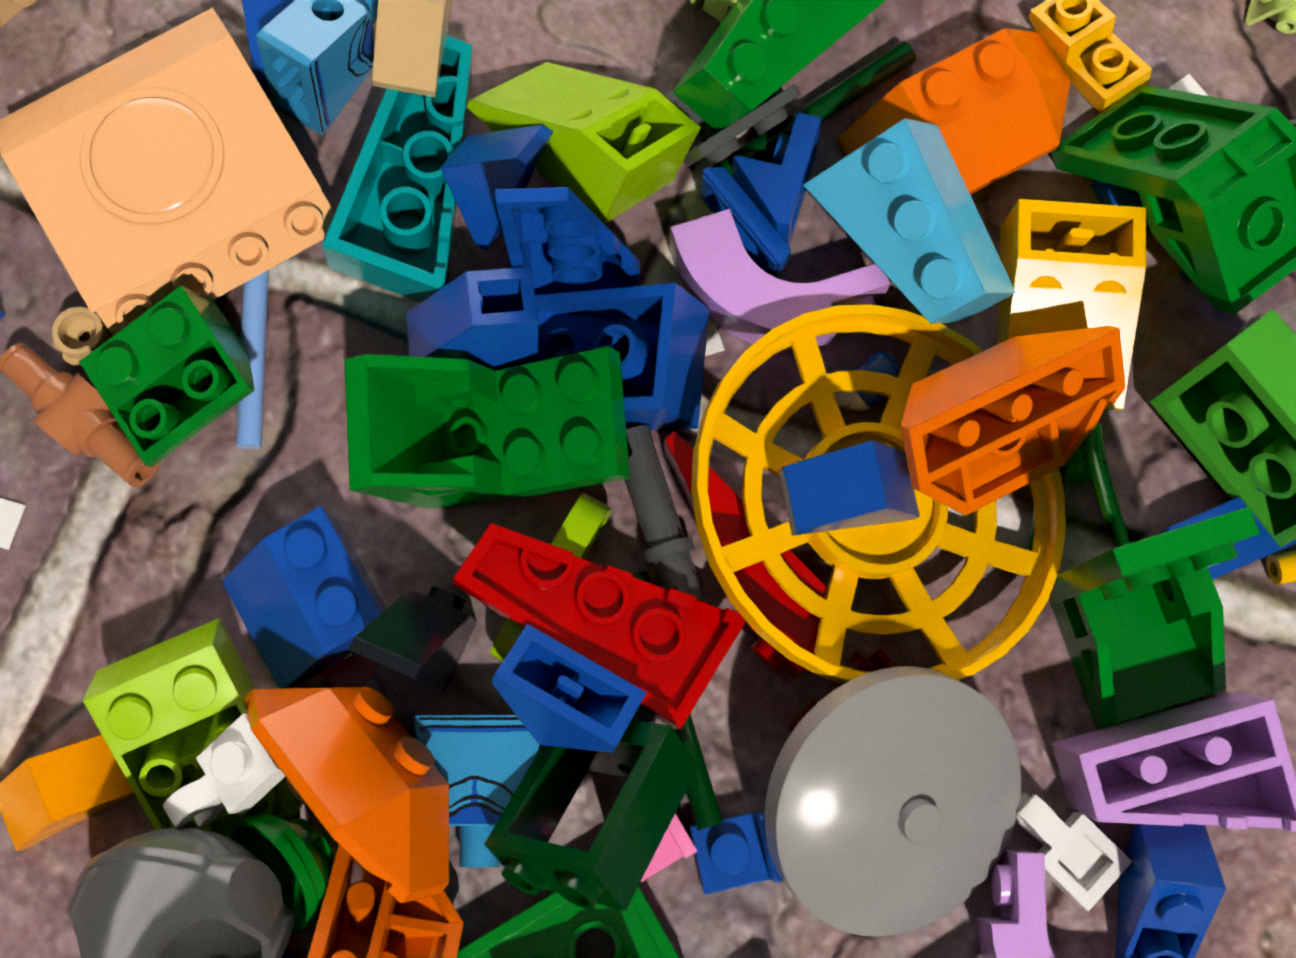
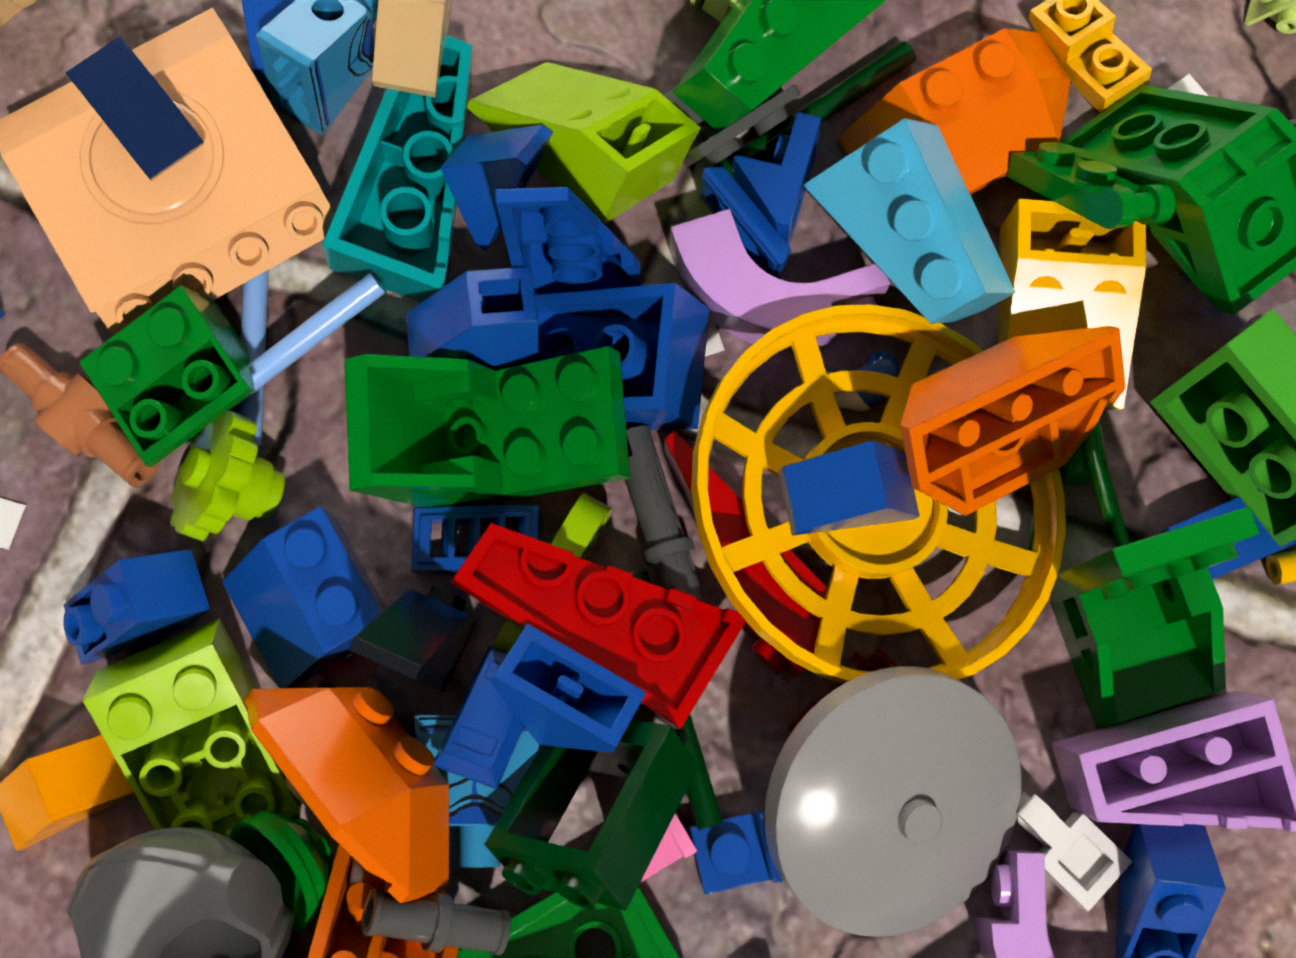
(69, 328): tan plate -> none
(134, 604): none -> blue slope
(135, 108): none -> dark blue slope
(224, 479): none -> lime plant
(235, 778): white plate -> none
(314, 330): none -> light blue bar
(436, 923): none -> dark grey pin
(482, 730): none -> blue tile
(526, 516): none -> blue slope
(1091, 187): none -> green plate

